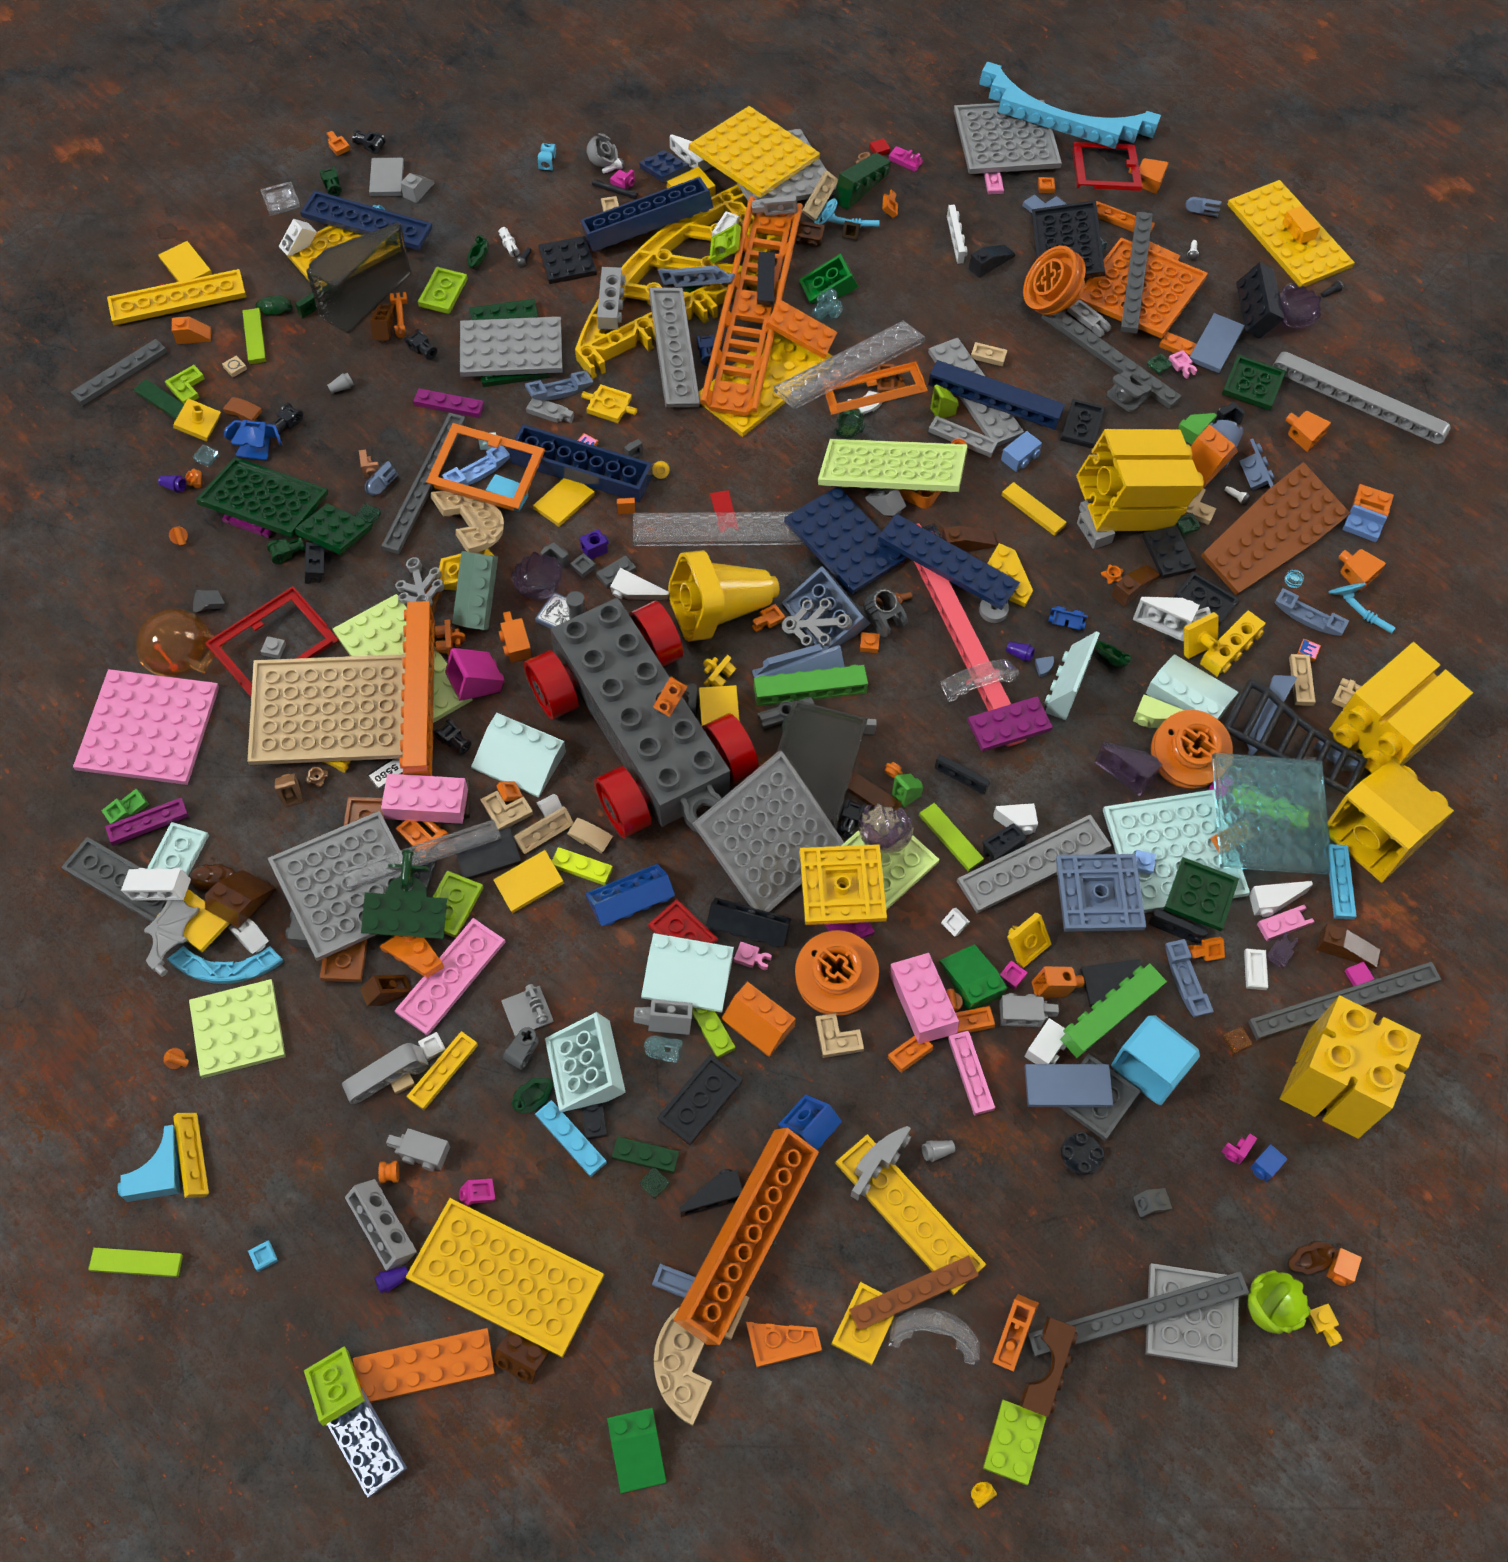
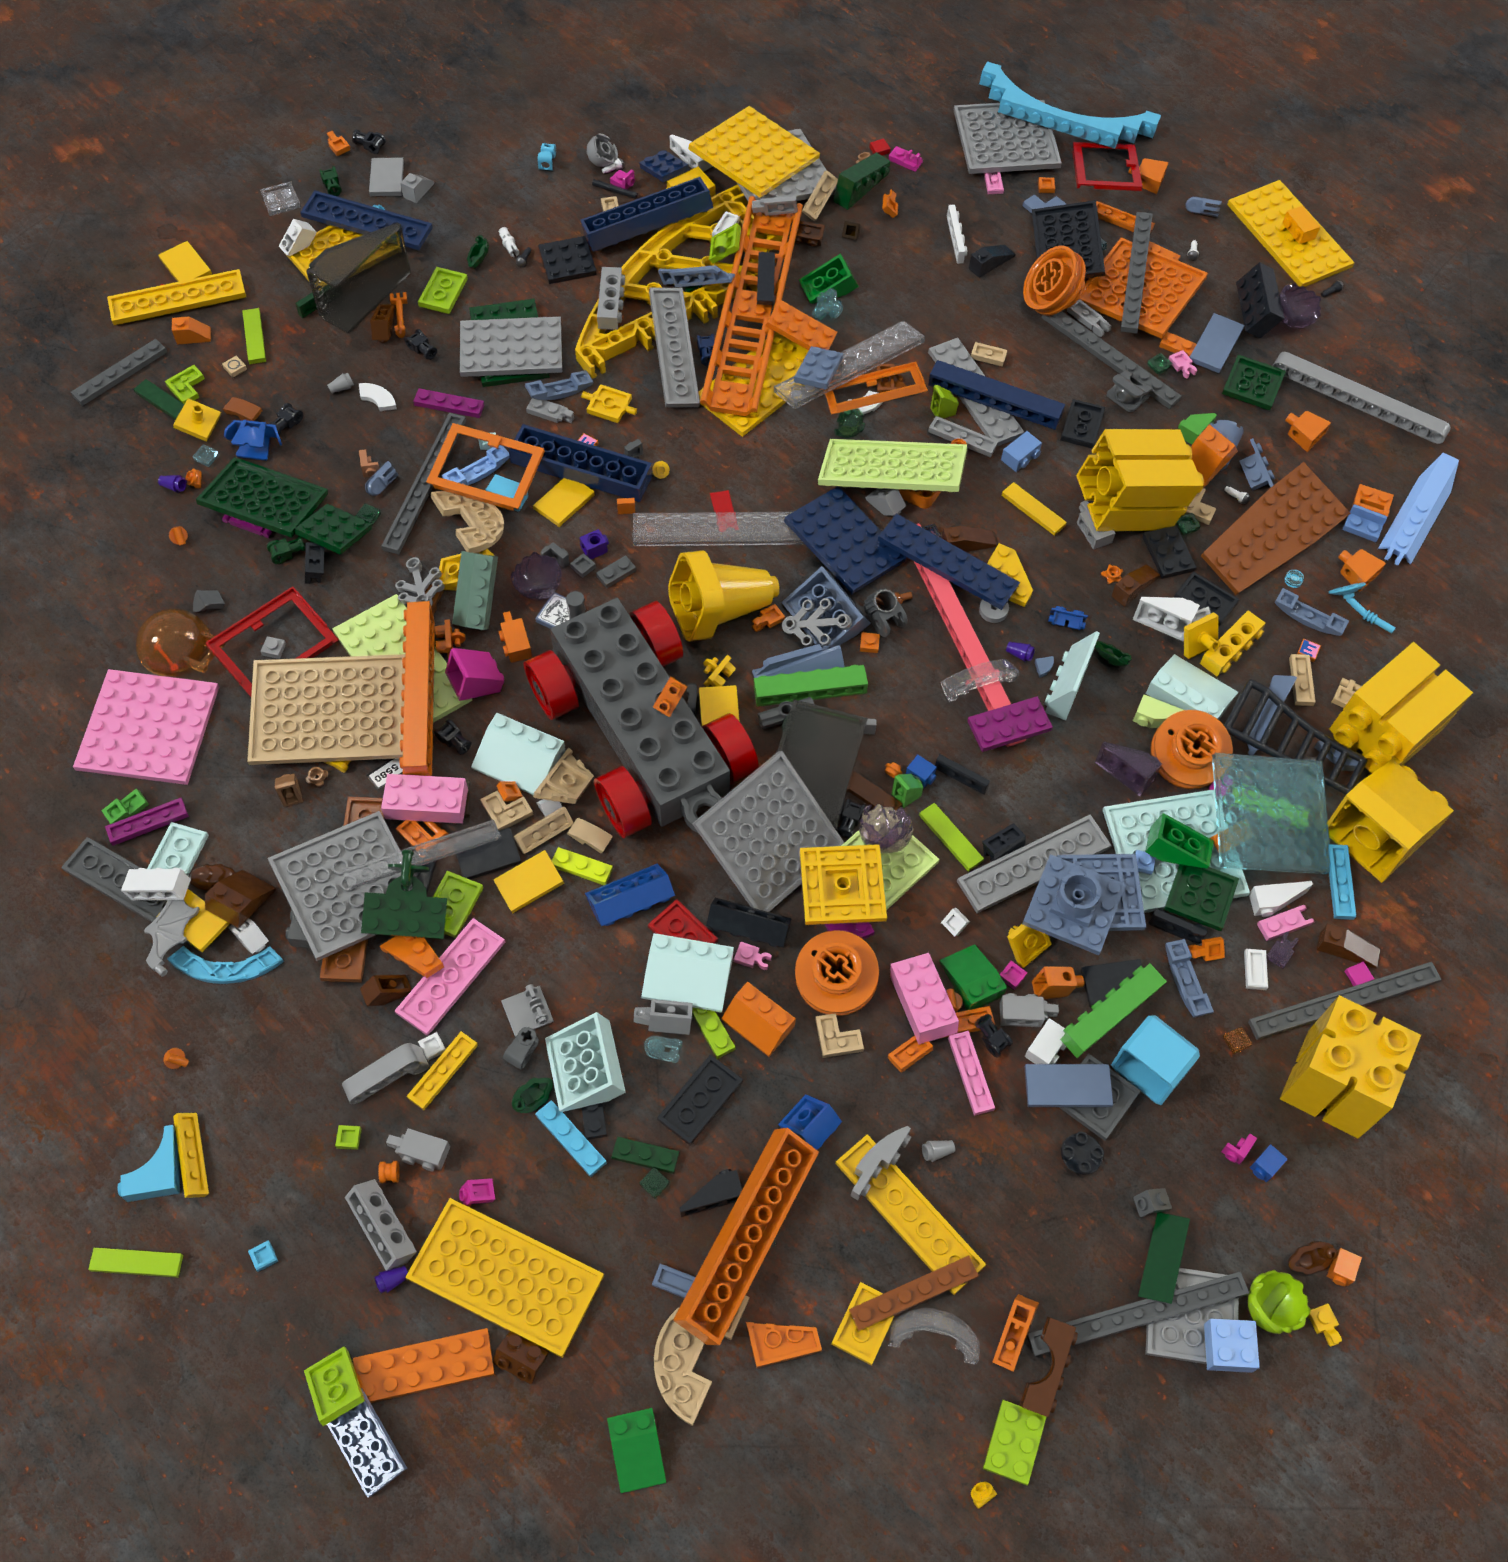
(236, 1028): yellowish green plate -> none
(274, 305): dark green arm -> none
(348, 1137): none -> lime plate
(377, 395): none -> white tile
(402, 1083): tan tile -> none
(565, 781): none -> tan wing
(635, 588): white slope -> none
(818, 367): none -> sand blue plate
(828, 215): medium azure dish -> none
(922, 770): none -> blue brick
(994, 1037): none -> black connector
(1021, 815): white slope -> none
(1074, 904): none -> sand blue piece
(1164, 1258): none -> dark green sticker
(1178, 843): none -> green slope
(1229, 412): black bracket -> none
(1231, 1345): none -> light blue brick
(1420, 509): none -> light blue hinge

